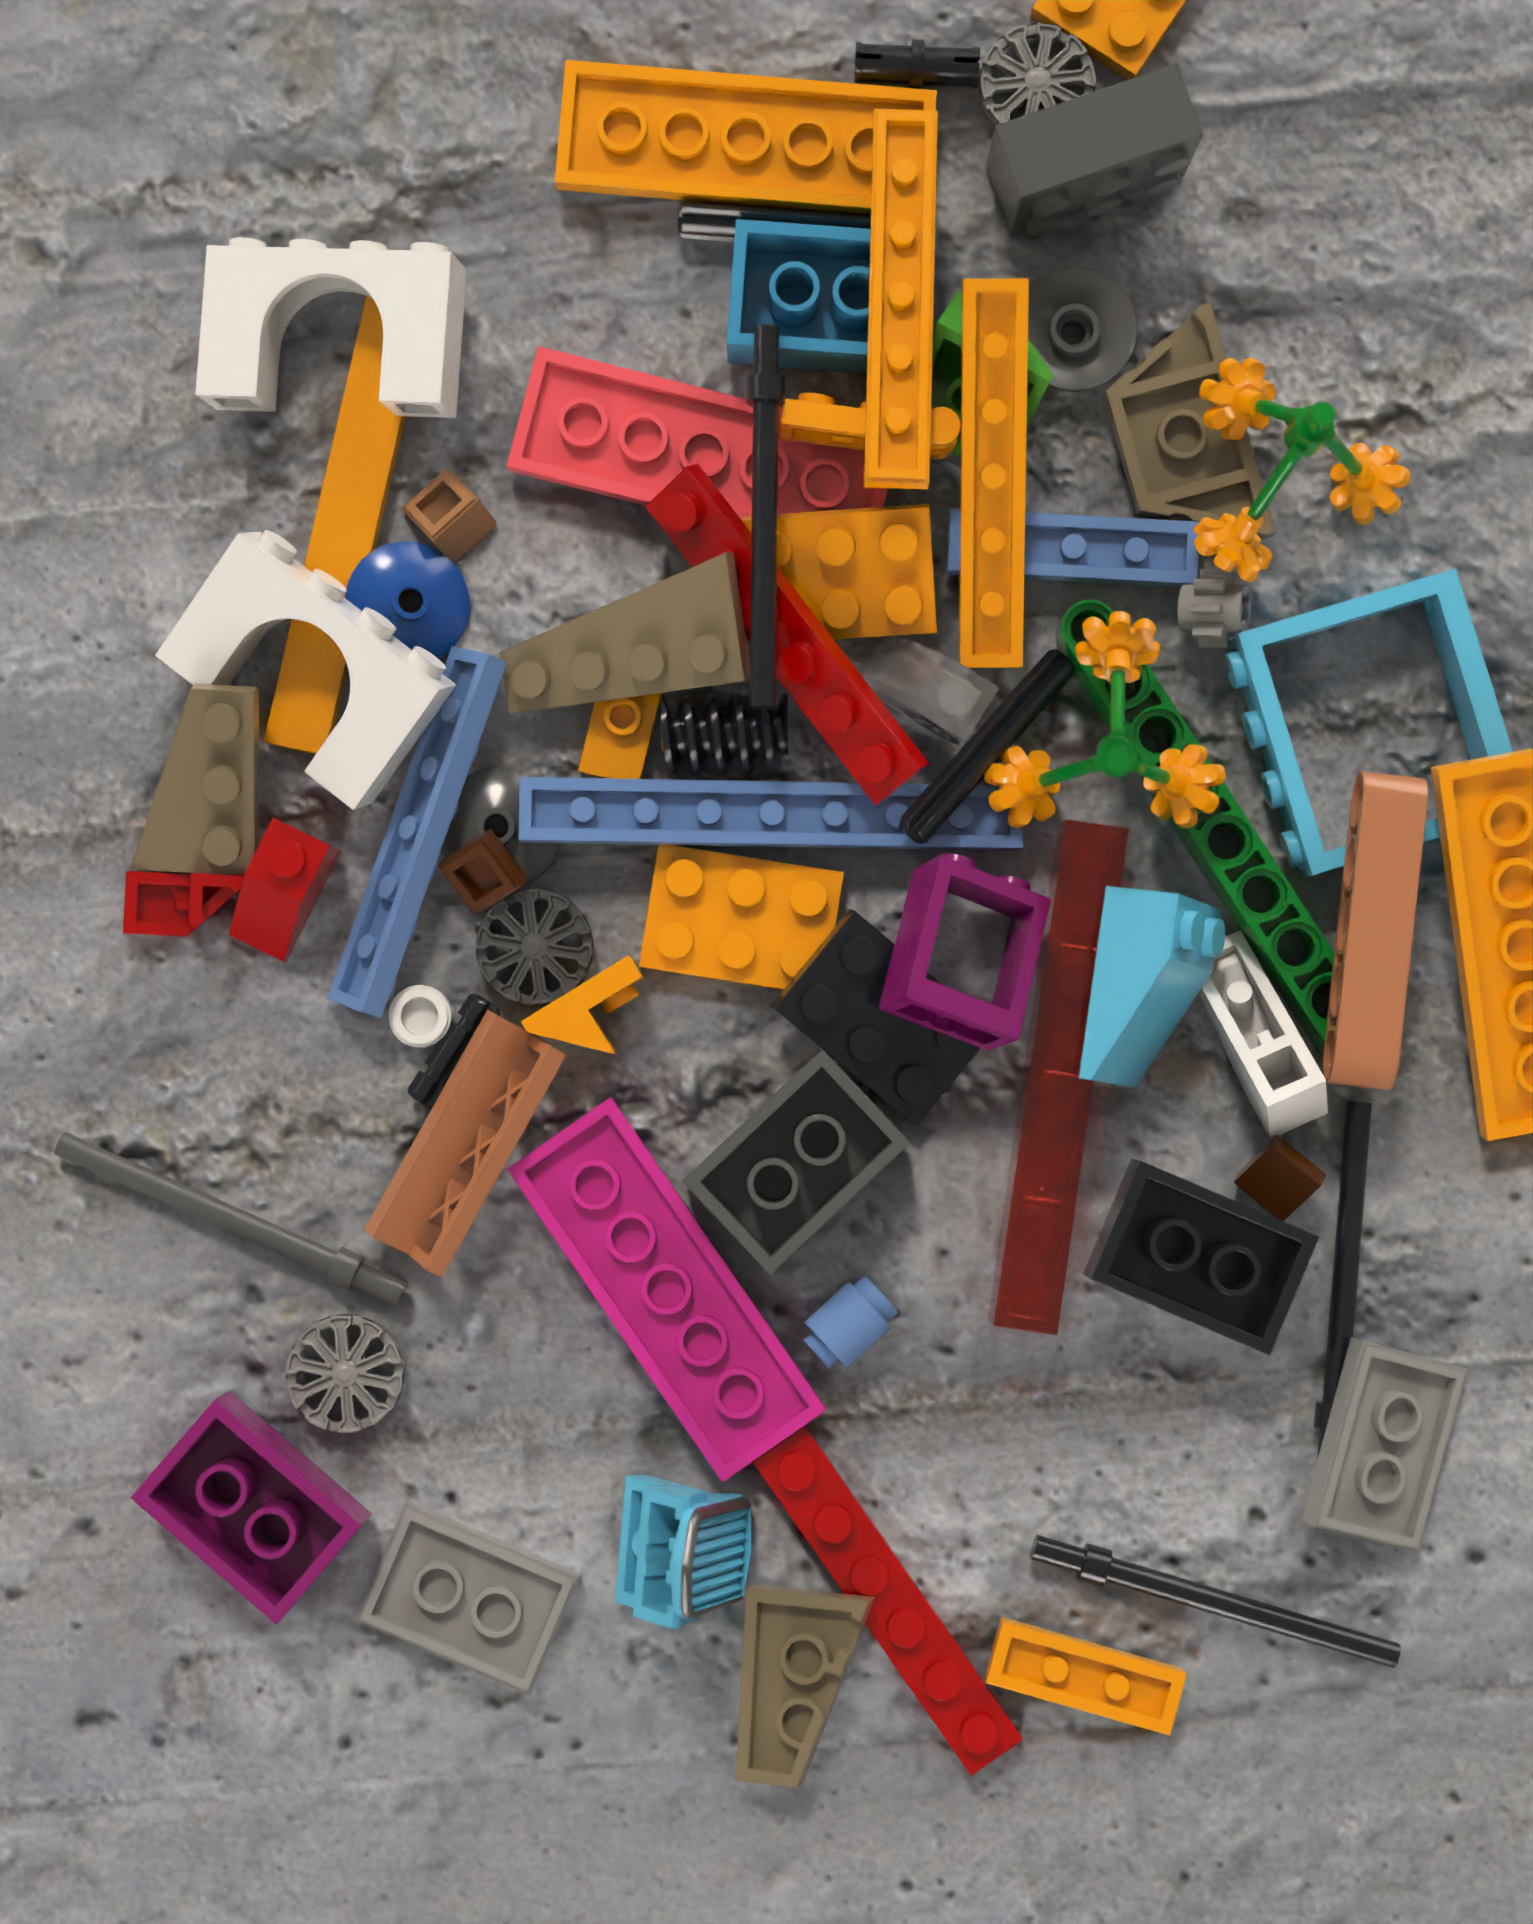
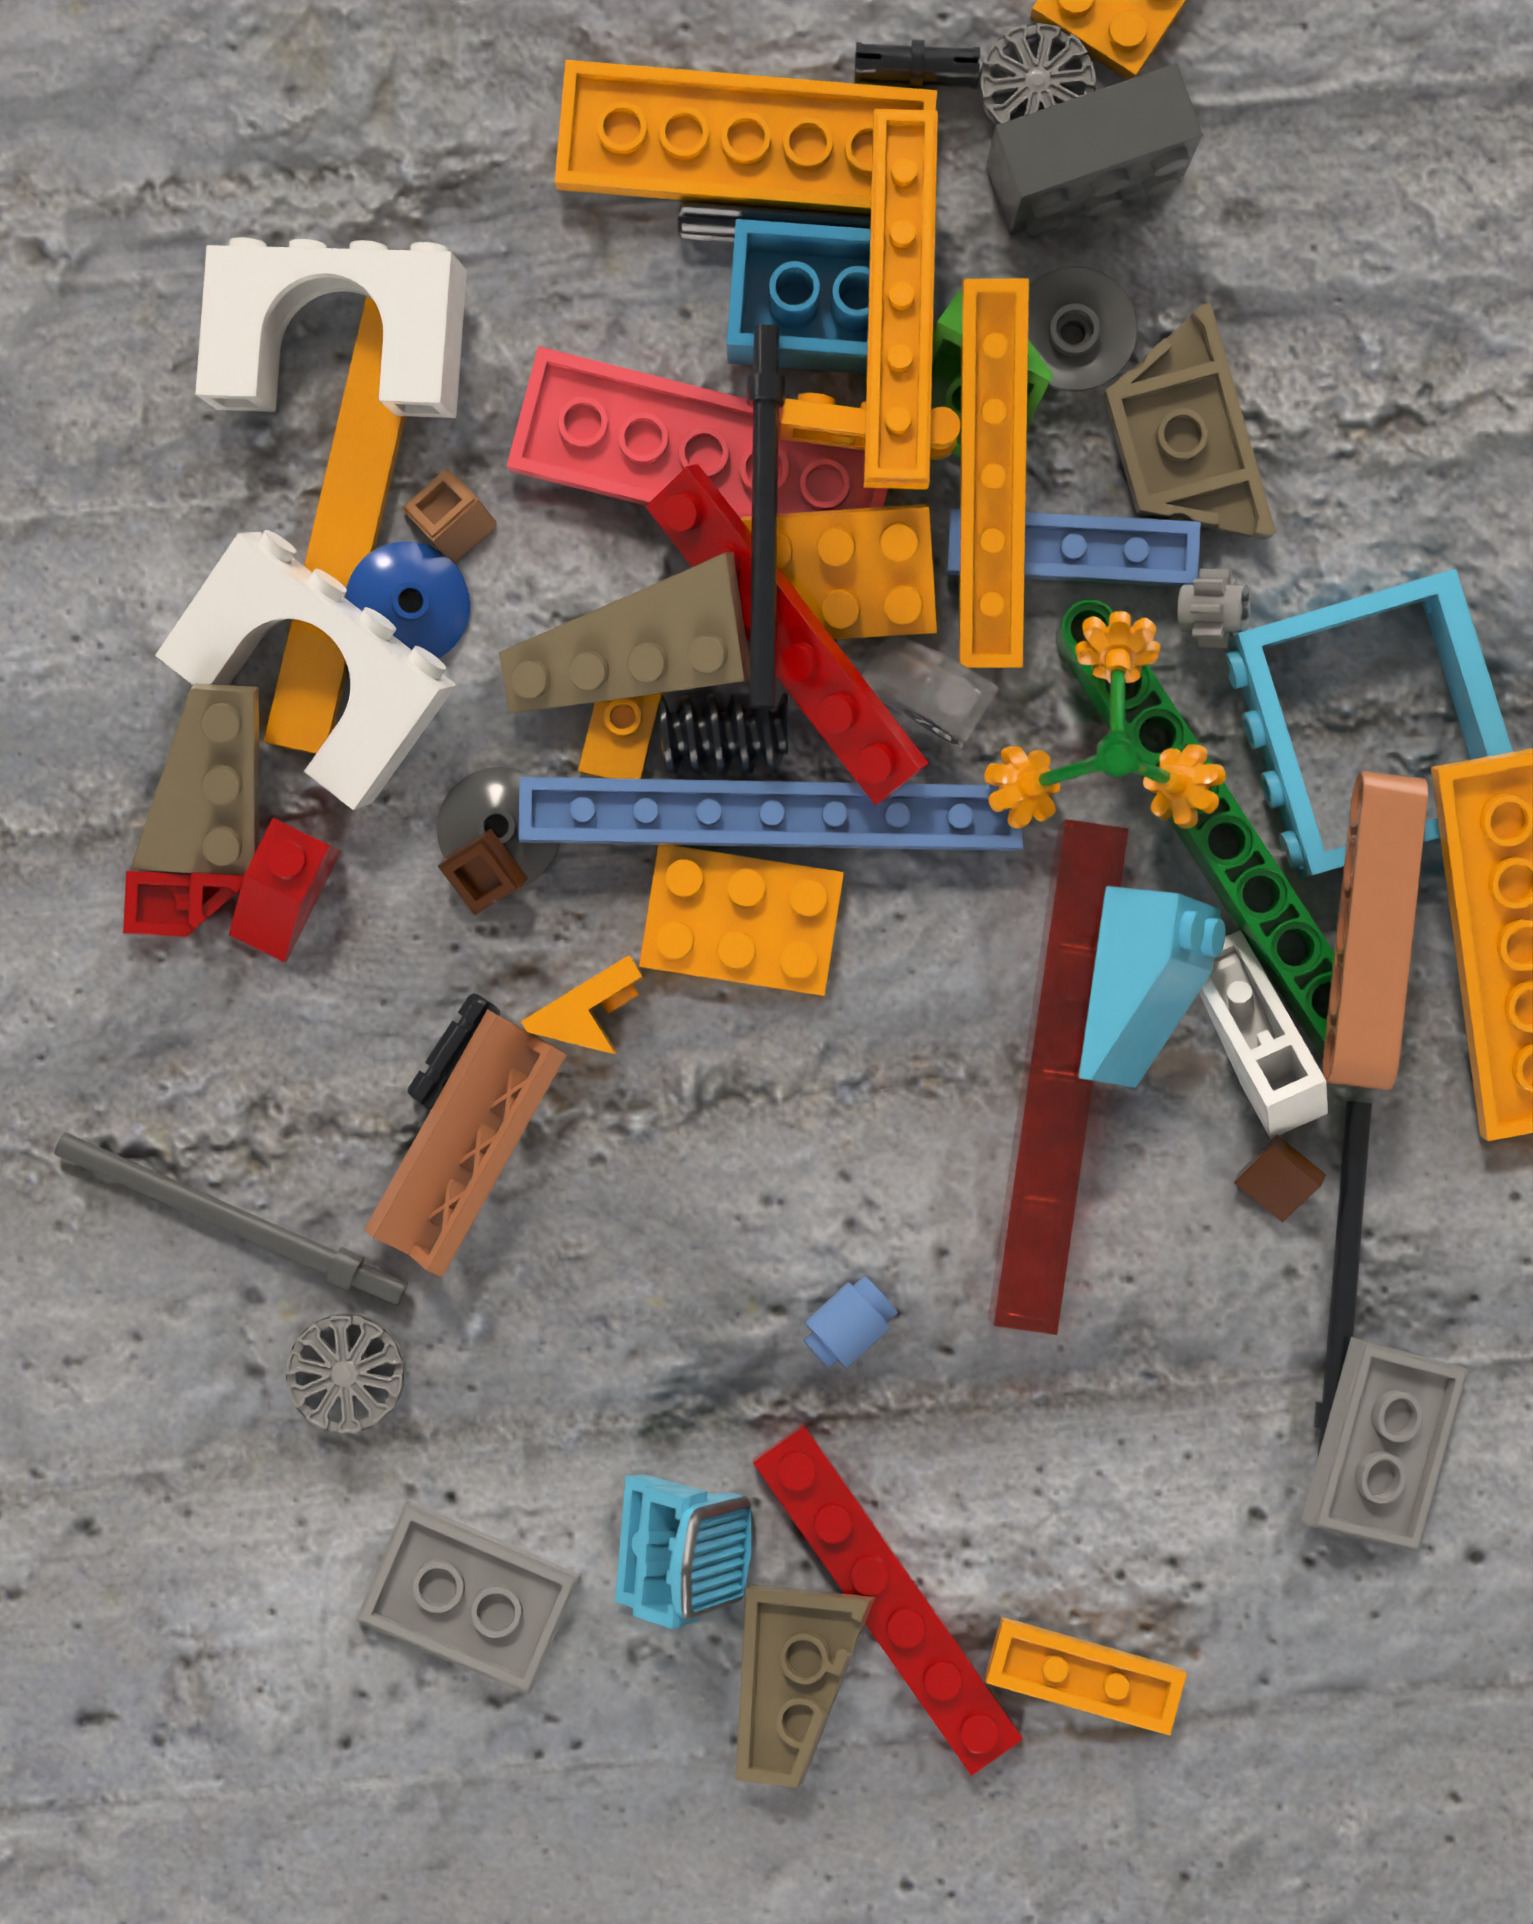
(251, 1506): magenta brick -> none
(416, 835): medium blue plate -> none
(420, 1016): white tile -> none
(534, 946): dark grey wheel -> none
(667, 1289): dark pink plate -> none
(796, 1161): dark grey brick -> none
(837, 1007): black plate -> none
(943, 1008): magenta window -> none
(986, 746): black axle -> none
(1097, 1566): black bar -> none
(1200, 1256): black brick -> none
(1361, 477): light orange plant -> none

